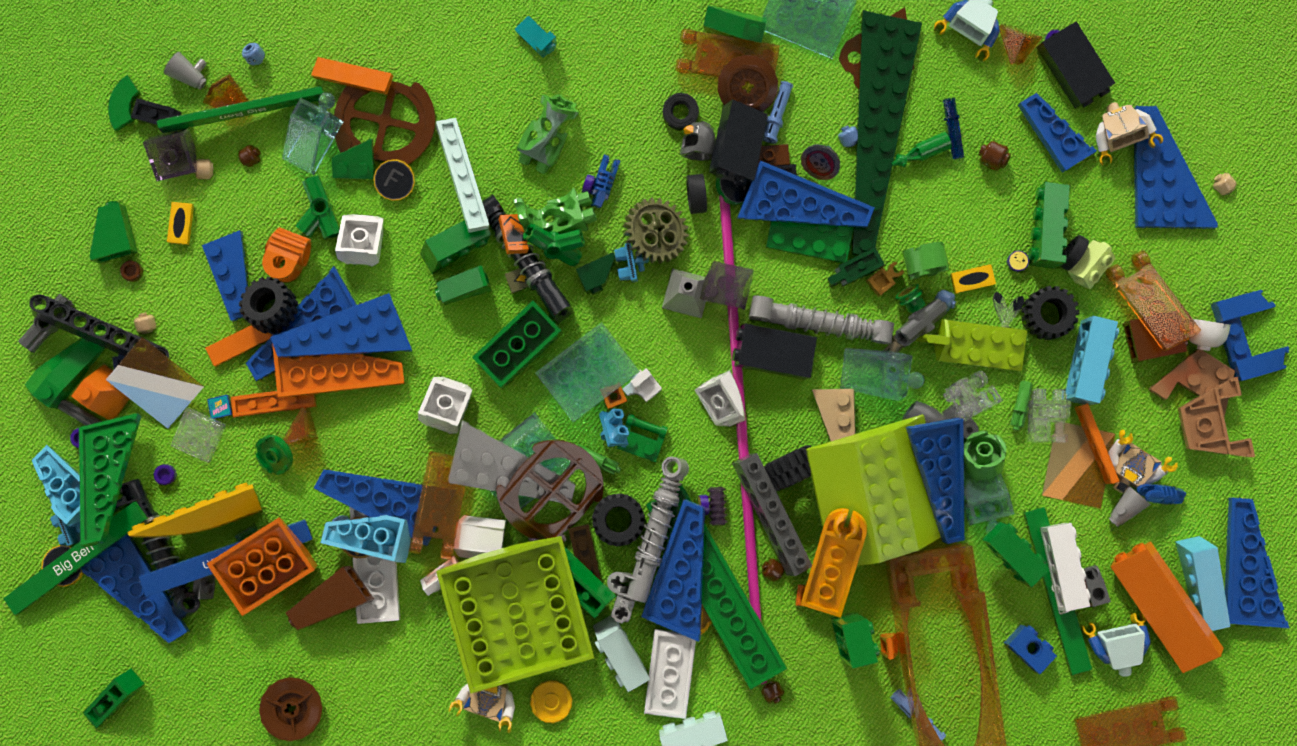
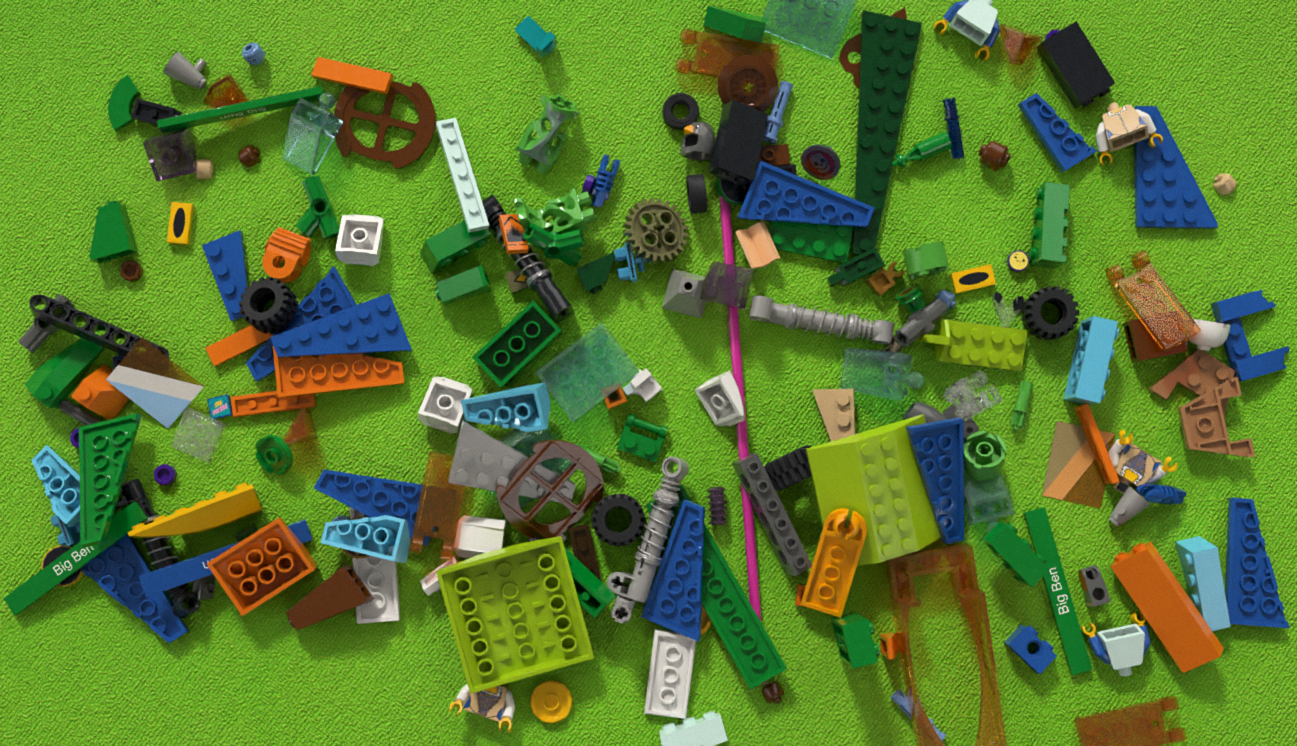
(113, 697): green slope -> none
(145, 323): tan piece -> none
(286, 724): reddish brown piece -> none
(355, 162): green wing -> none
(394, 179): black tile -> none
(516, 408): none -> medium azure wedge
(613, 429): dark azure hips -> none
(620, 654): light aqua wedge -> none
(704, 501): dark purple tile -> none
(758, 245): none -> light nougat panel
(772, 570): reddish brown piece -> none
(774, 351): black brick -> none
(848, 136): medium blue piece -> none
(1043, 412): clear hips -> none
(1065, 567): white brick -> none
(1074, 251): black tyre -> none
(1092, 264): yellowish green brick -> none

